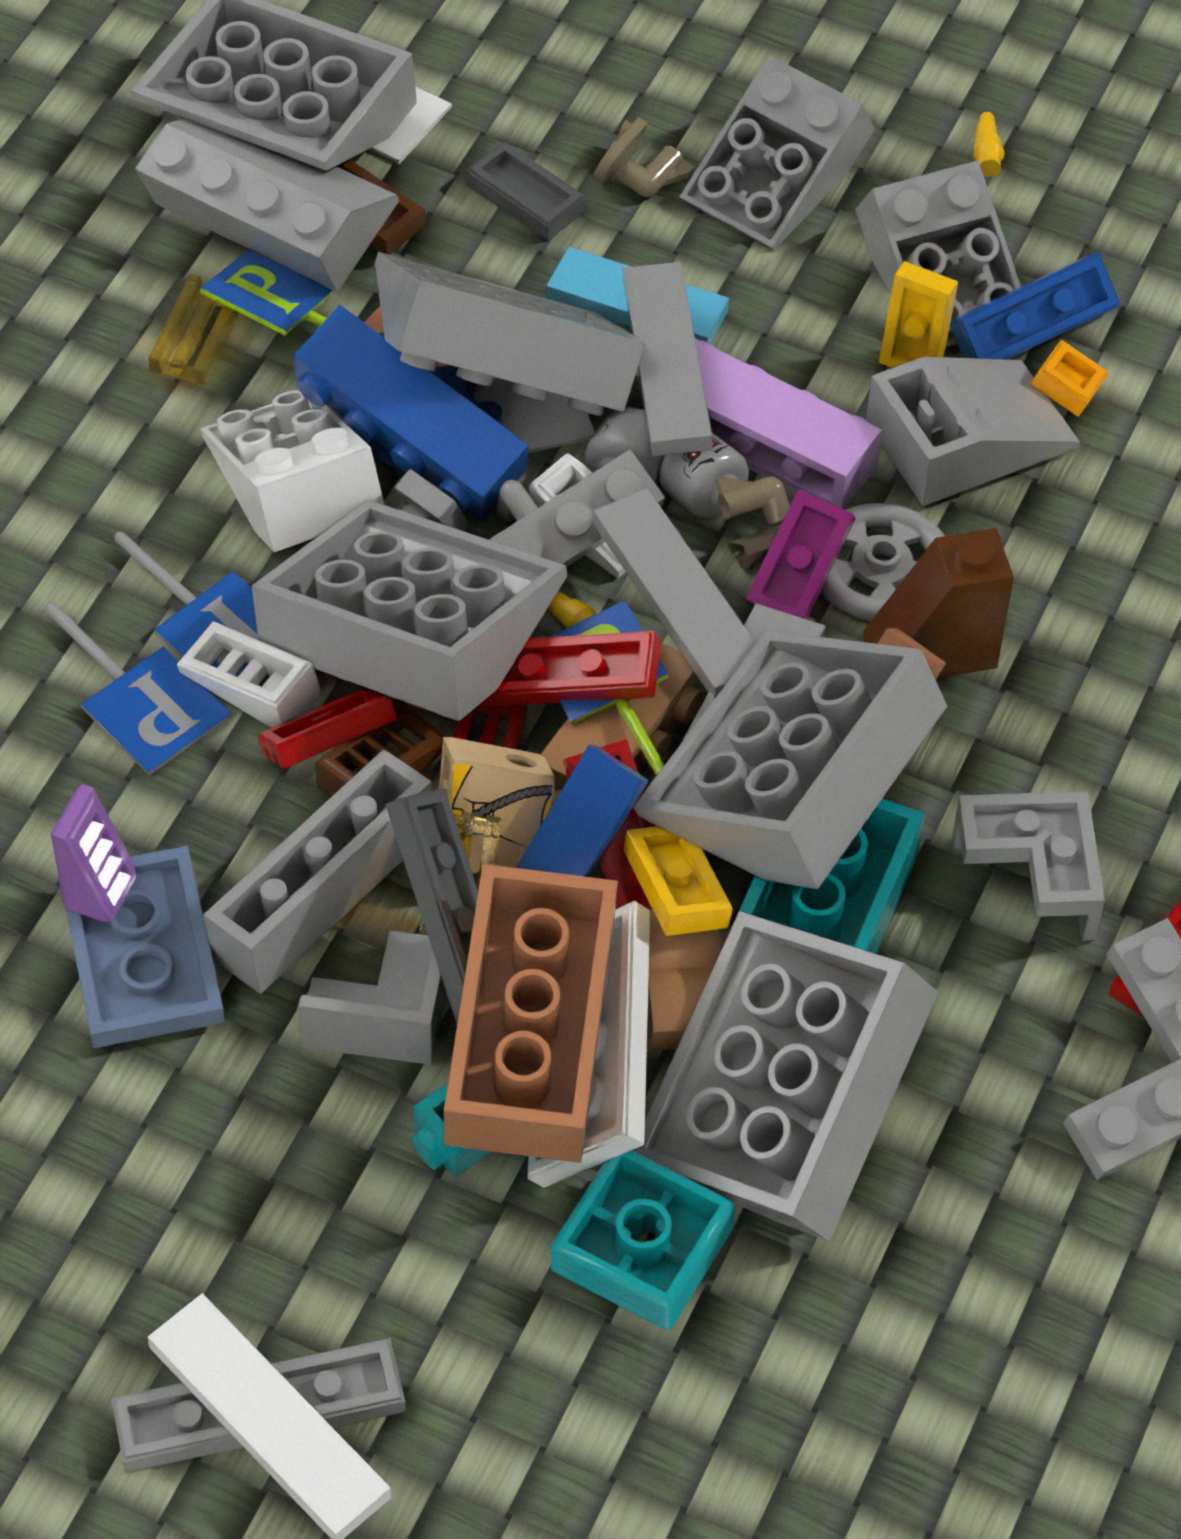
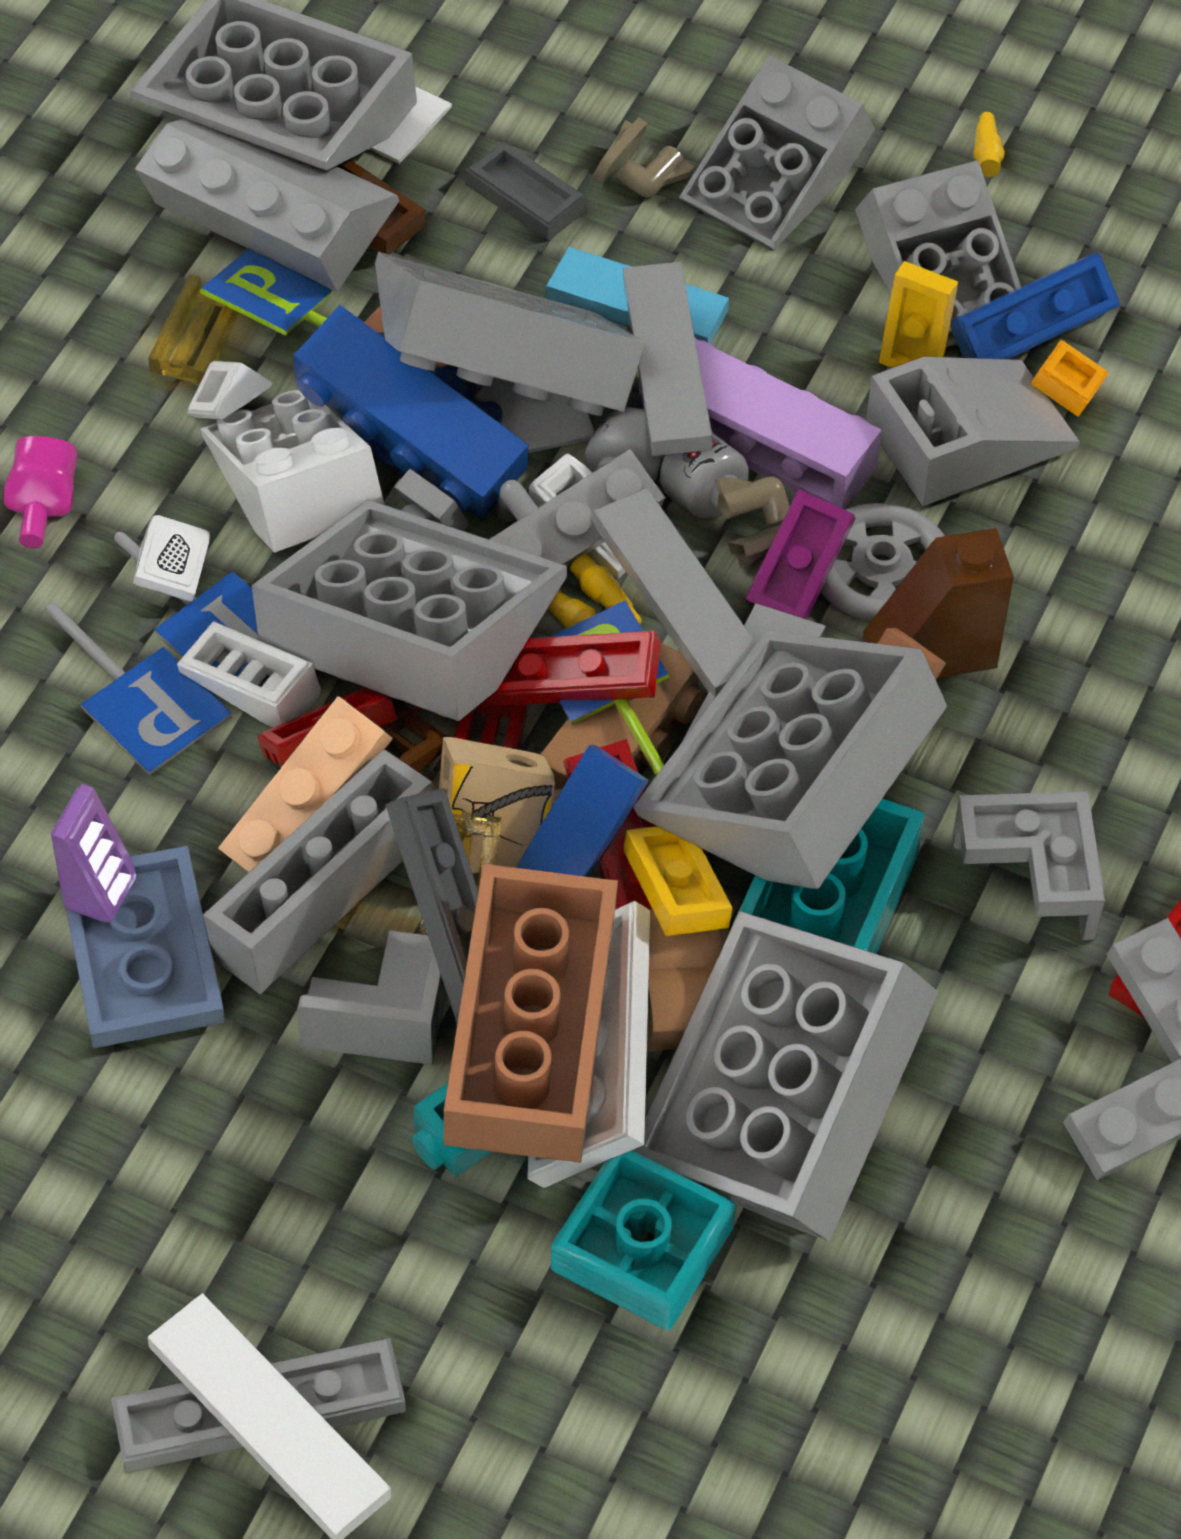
(40, 484): none -> dark pink piece
(171, 557): none -> white slope
(226, 389): none -> white slope
(316, 770): none -> light nougat plate
(599, 584): none -> yellow piece

